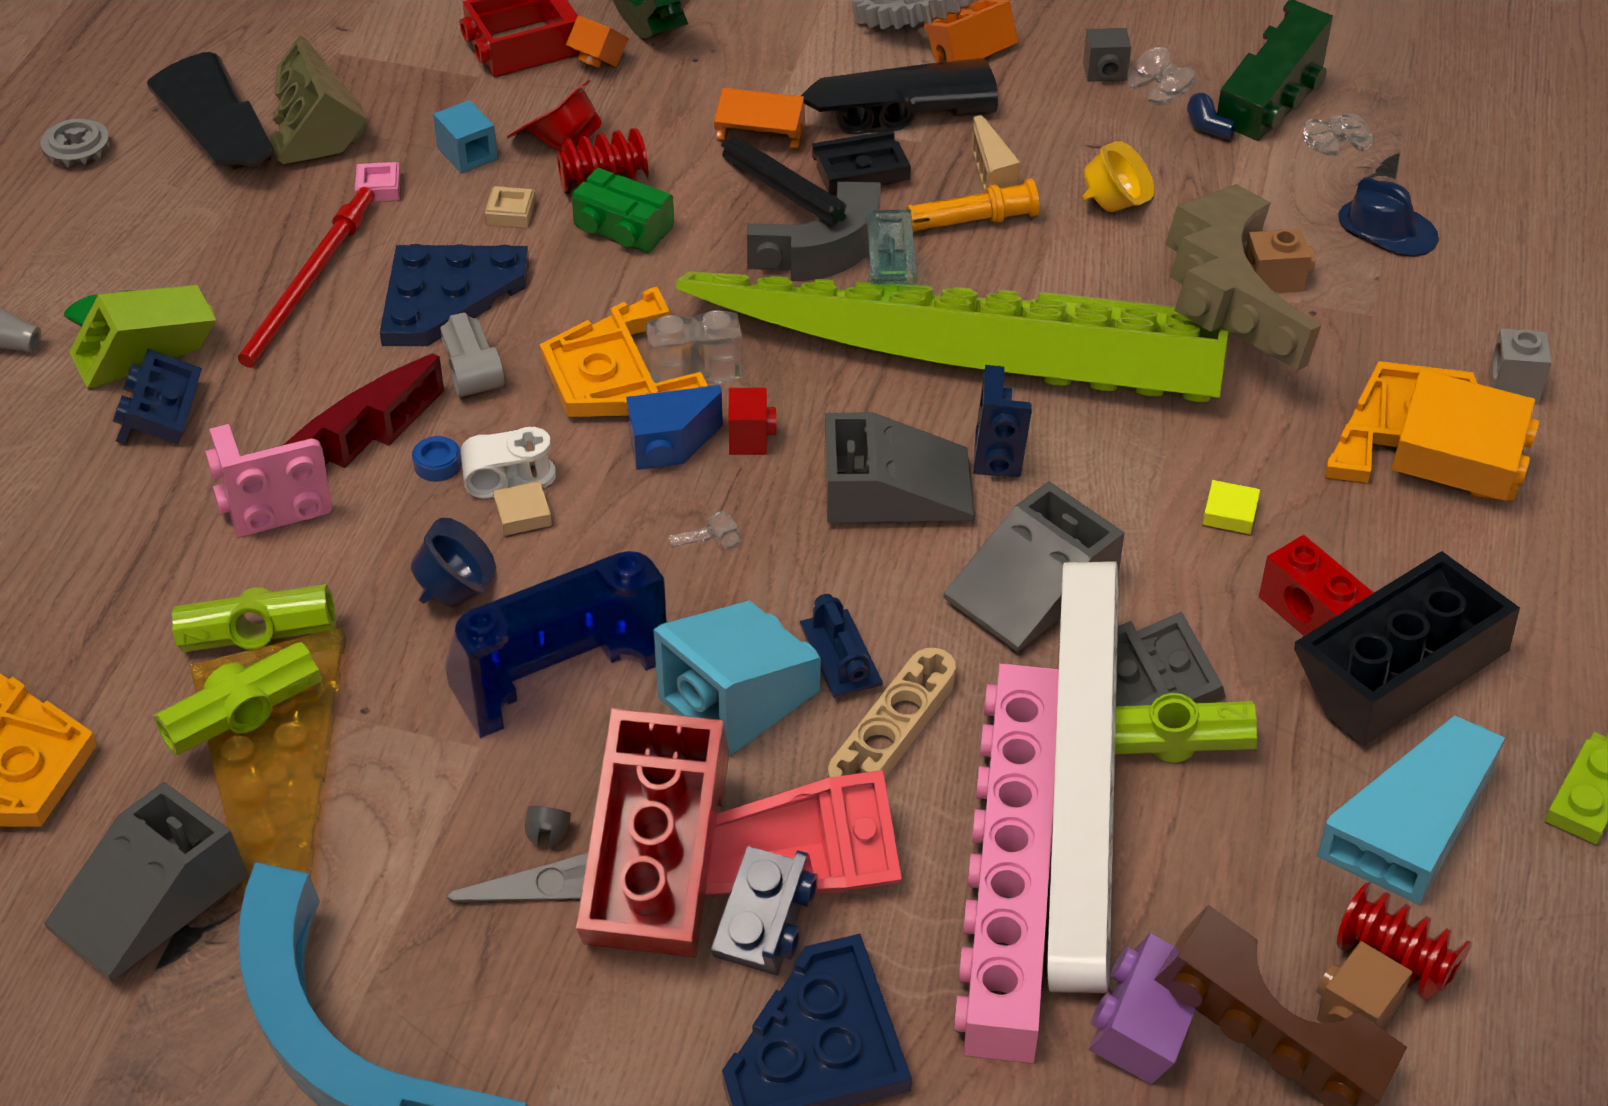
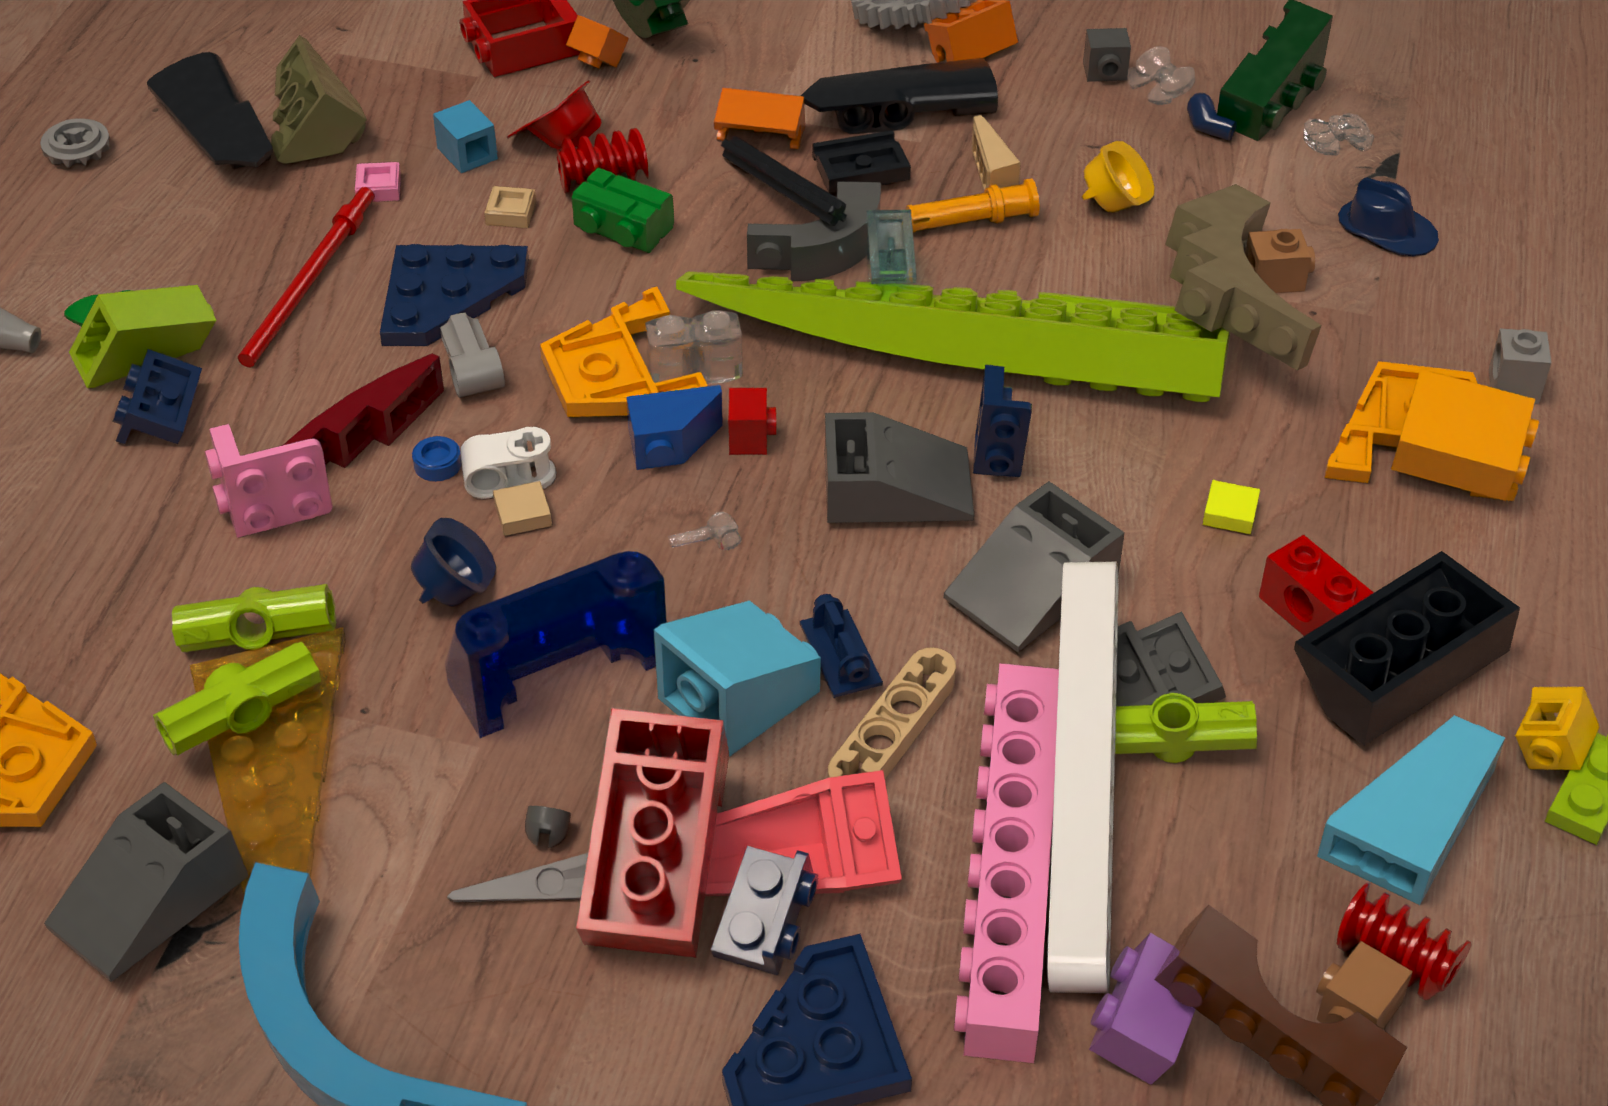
(1558, 741): none -> yellow window

